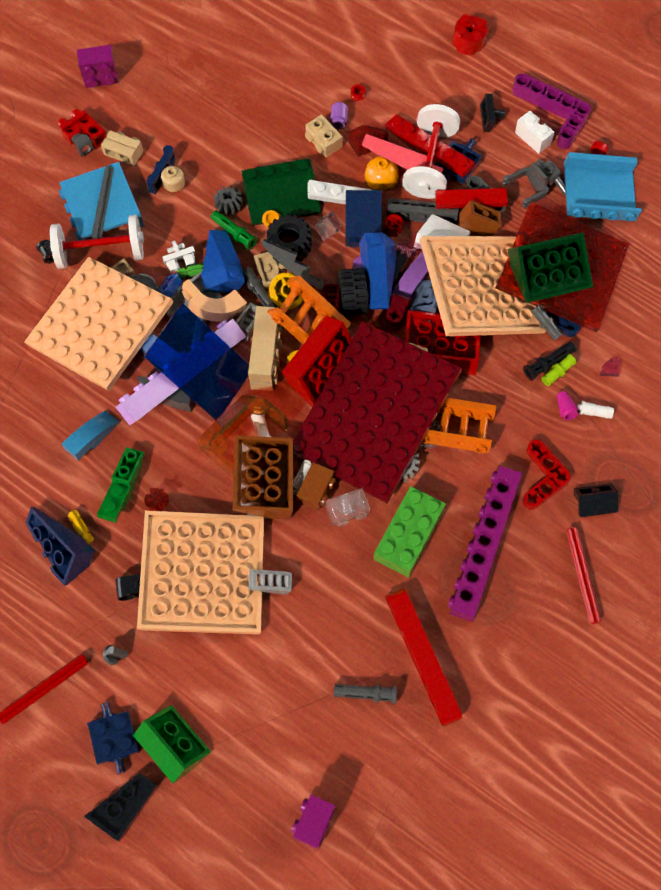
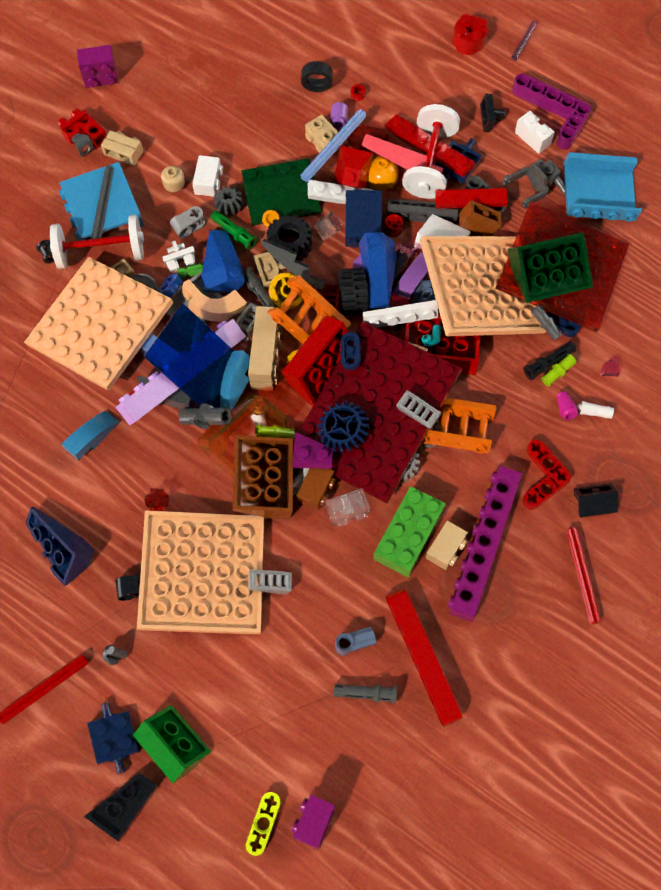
(80, 527): yellow axle -> none
(122, 485): green slope -> none
(168, 159): dark blue plate -> none
(187, 223): none -> light grey piece
(204, 416): none -> dark grey piece
(207, 176): none -> white brick
(234, 379): none -> dark azure slope
(252, 838): none -> neon yellow beam
(274, 431): none -> lime pin
(311, 453): none -> magenta wing
(316, 68): none -> black tyre
(333, 145): none -> medium blue axle
(350, 352): none -> dark blue plate
(350, 422): none -> dark blue gear
(353, 167): none -> red slope
(357, 640): none -> sand blue piece
(401, 314): none -> white plate
(401, 405): none -> light grey slope
(432, 339): none -> teal arm
(446, 545): none -> tan piece
(524, 40): none -> bar
(599, 148): red tile -> none

